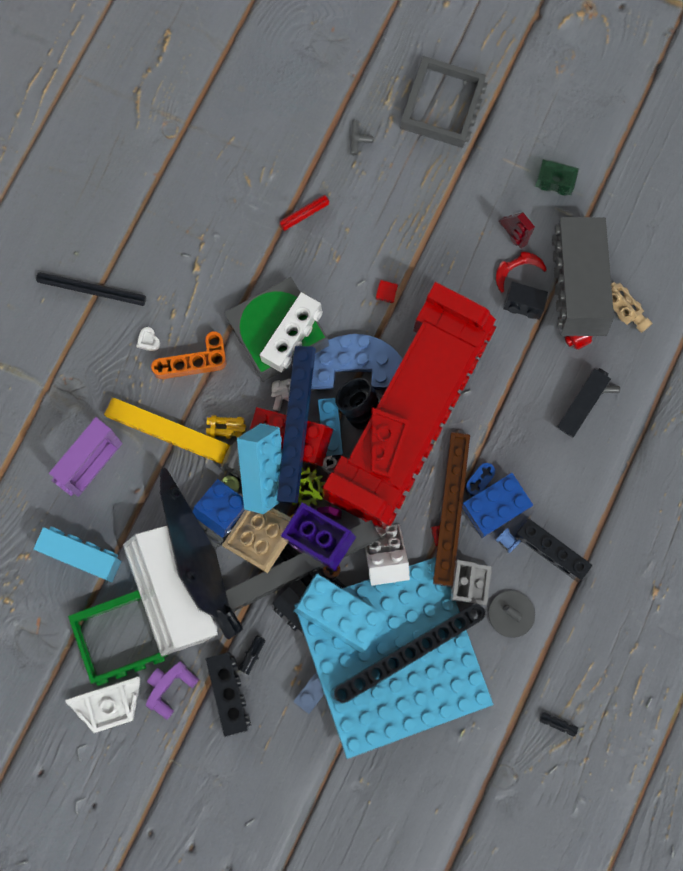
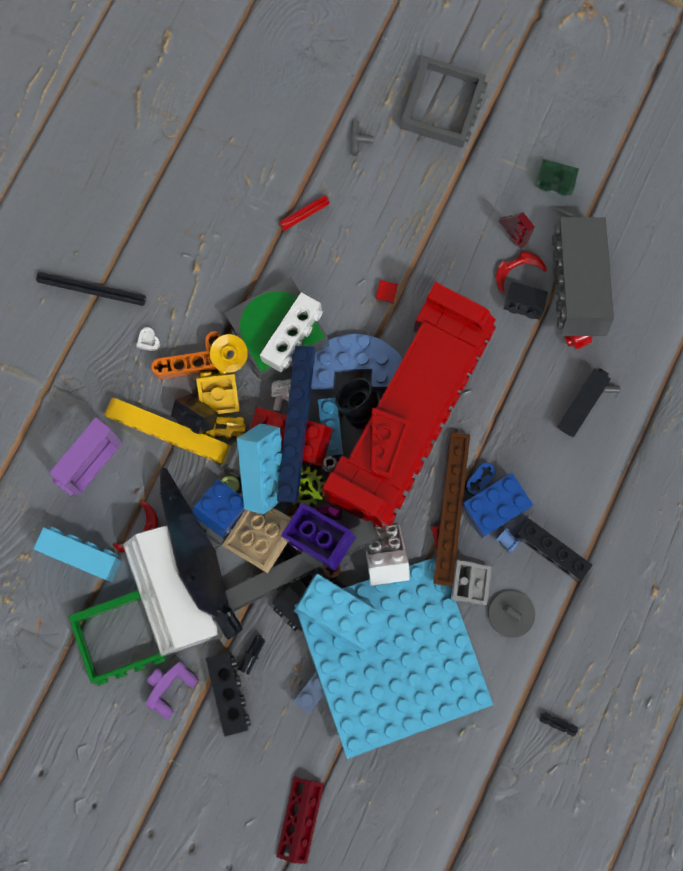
(107, 705): white wing -> none
(151, 522): none -> red piece
(194, 414): none -> black brick
(218, 391): none -> yellow plate
(220, 349): none -> yellow dish
(303, 821): none -> dark red fence
(399, 655): black beam -> none
(623, 307): tan brick -> none

